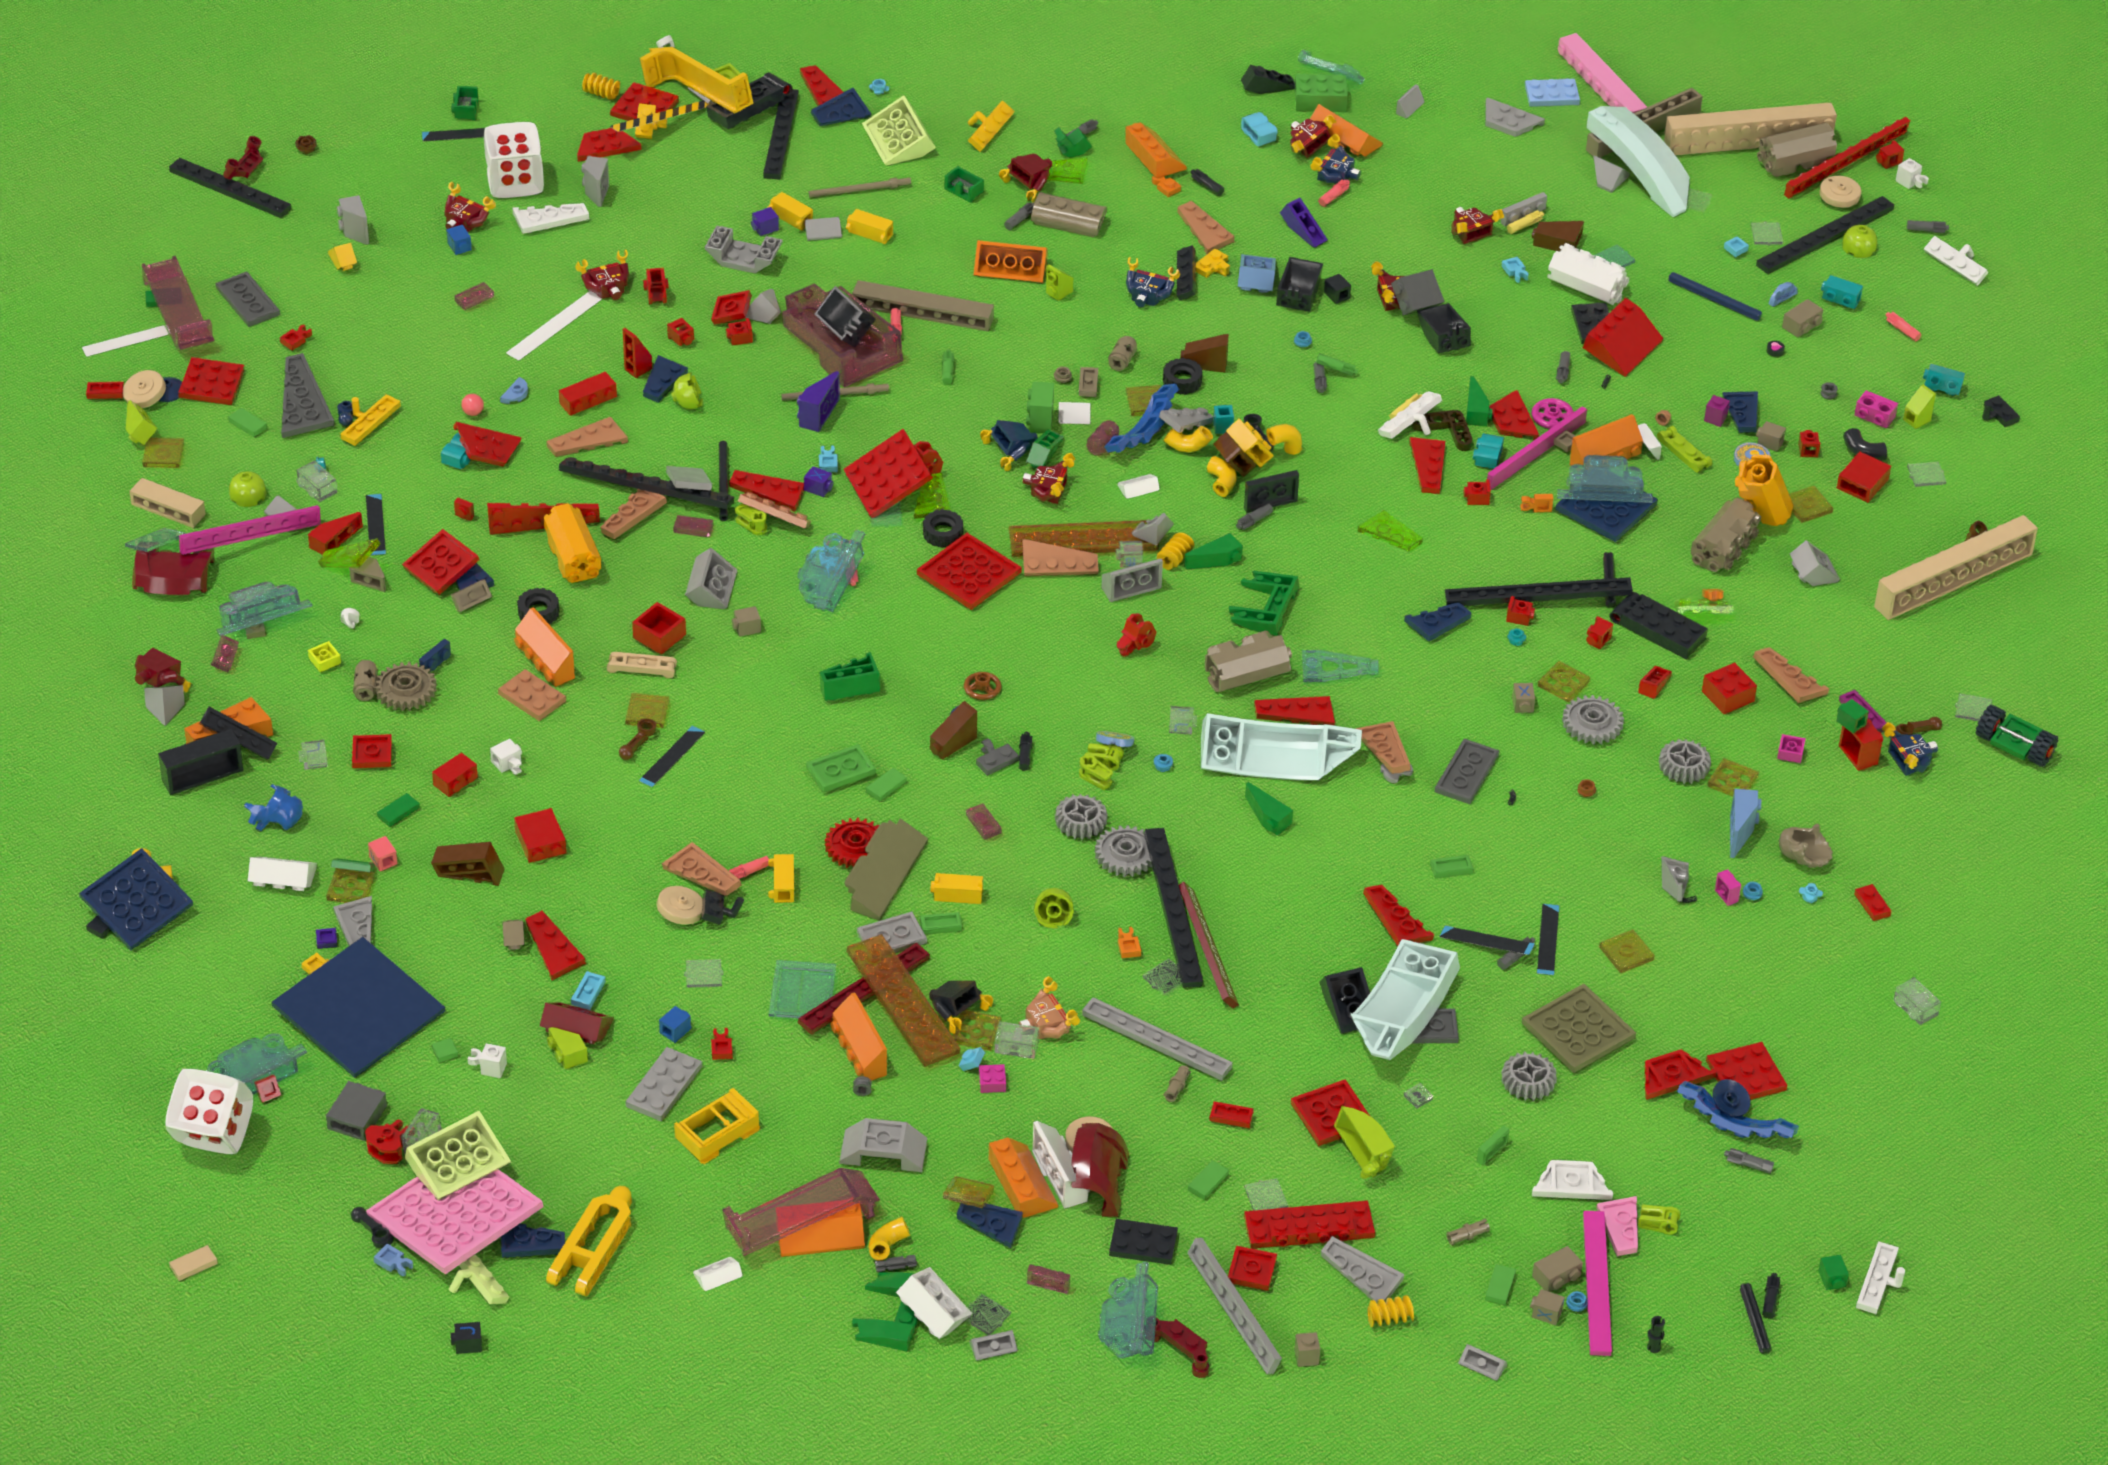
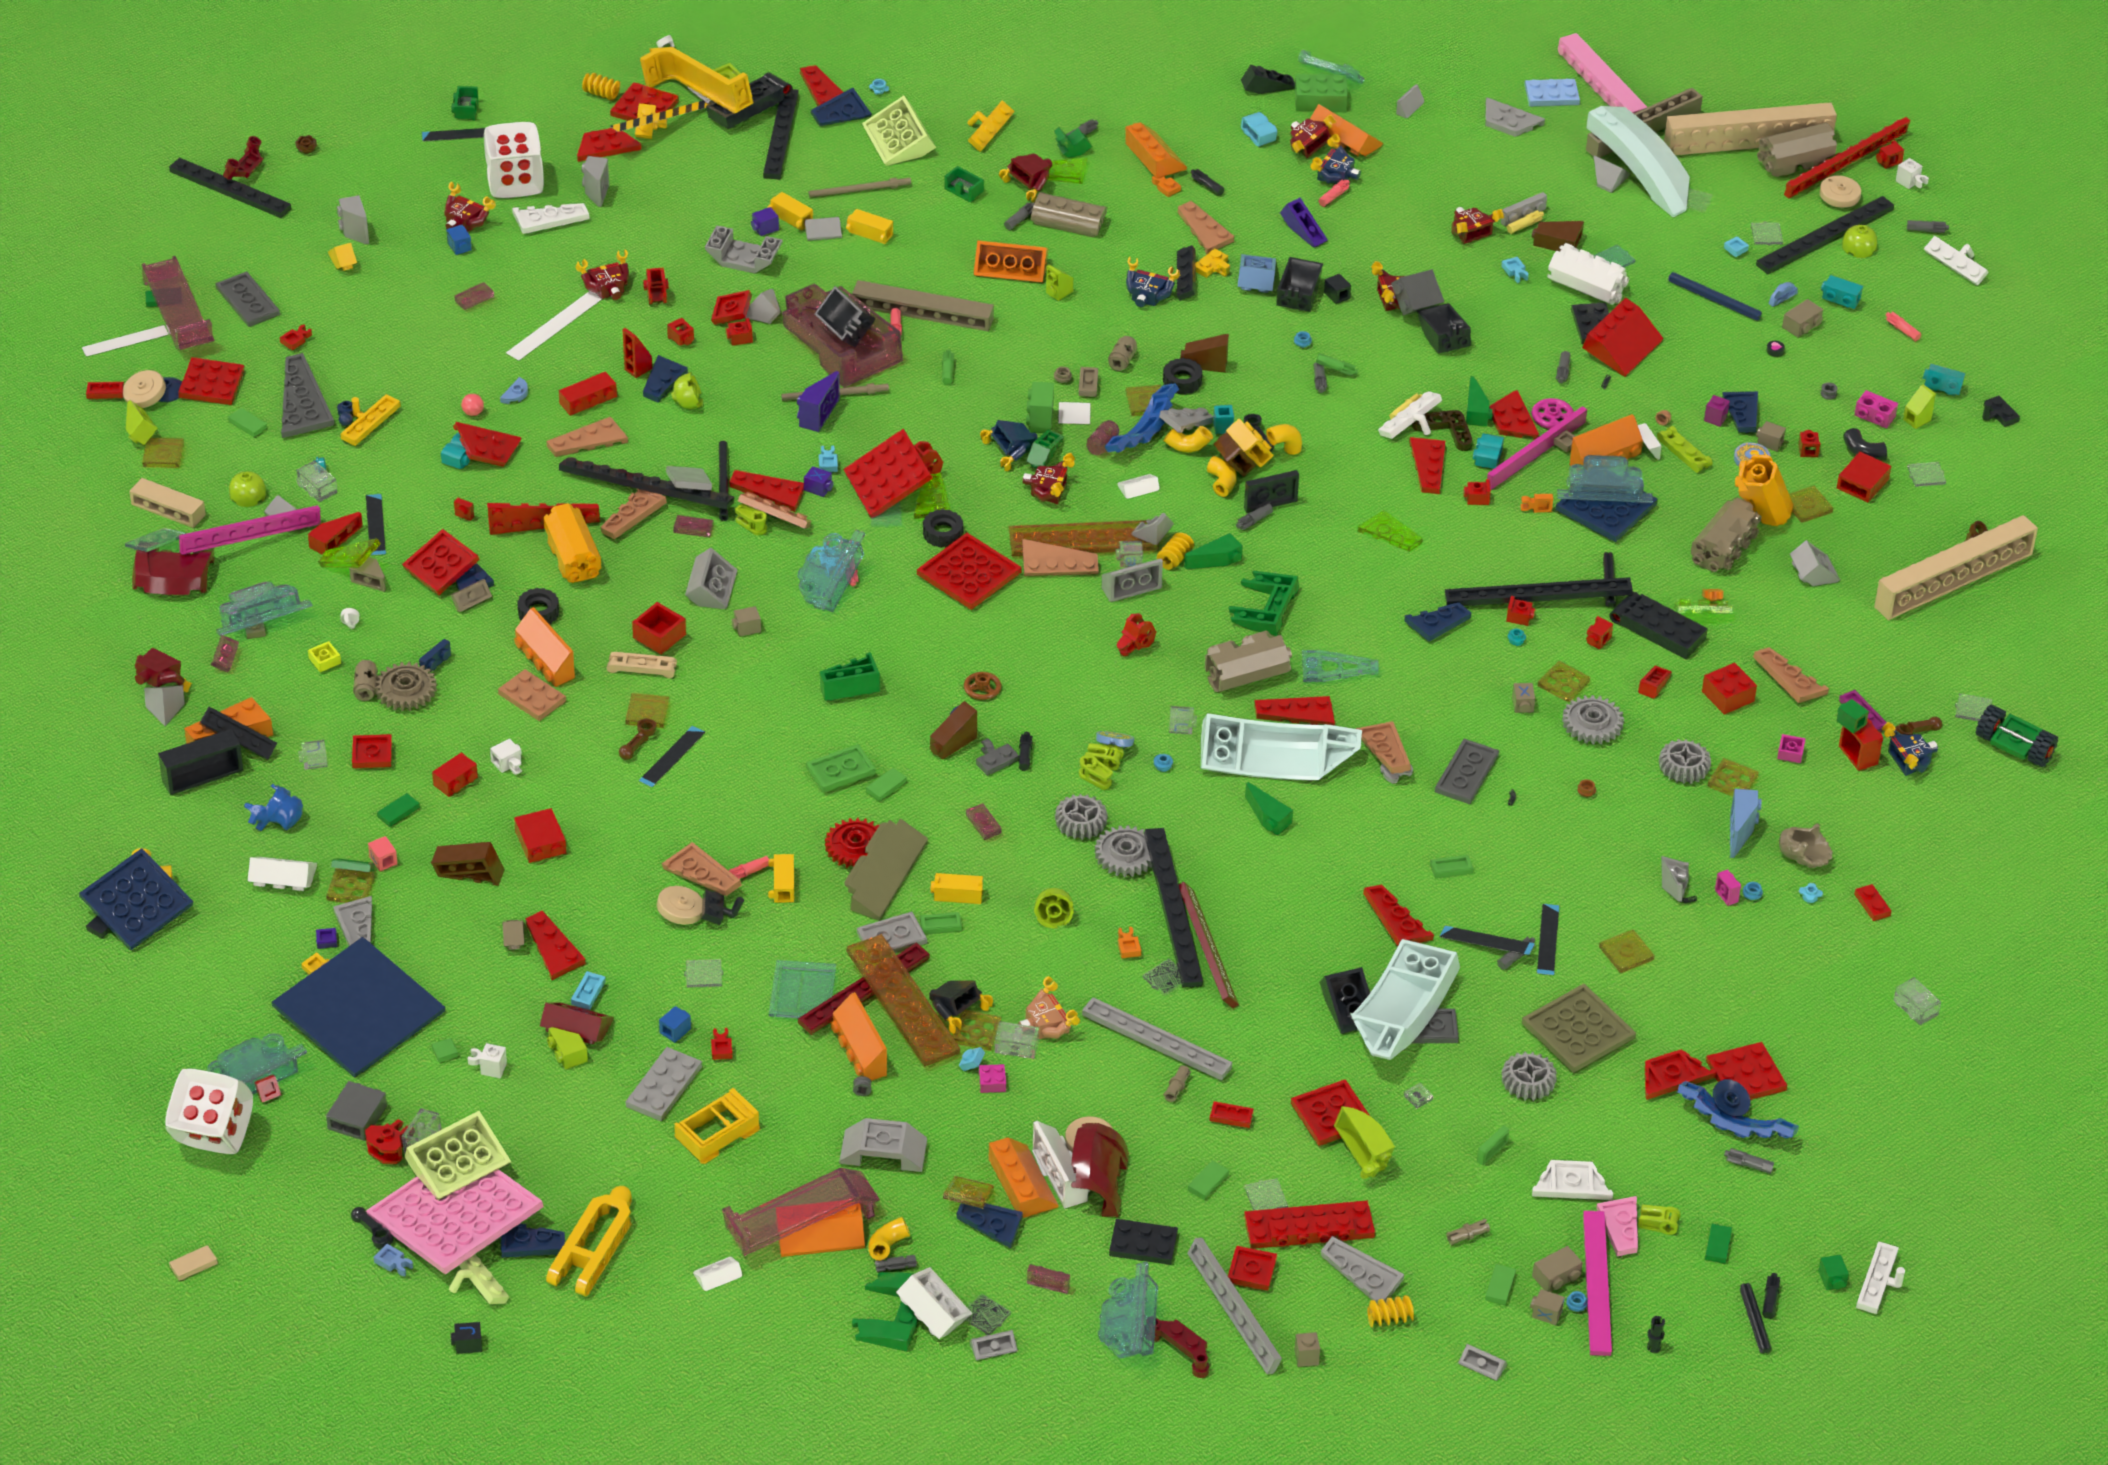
(1718, 1243): none -> green tile

